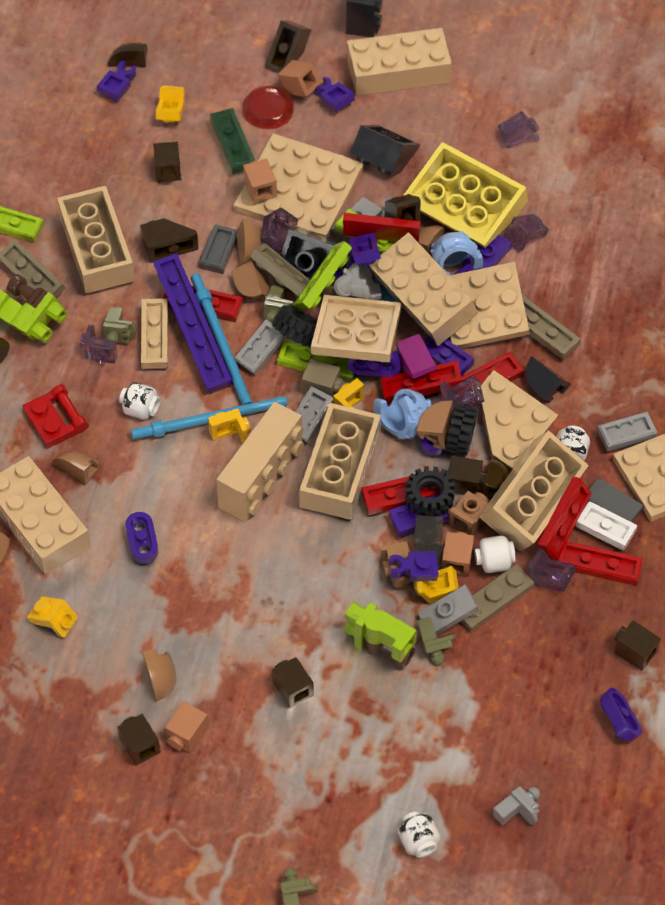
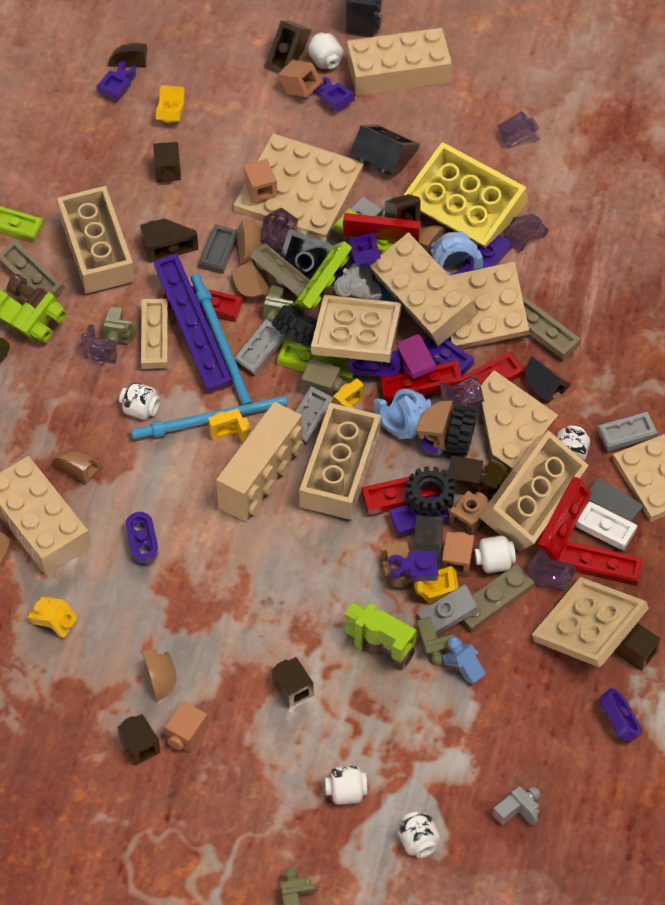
(47, 420): red plate -> none
(232, 139): clear green plate -> none
(268, 107): clear red piece -> none
(325, 51): none -> white head
(346, 785): none -> white head
(464, 657): none -> medium blue piece
(590, 621): none -> tan plate

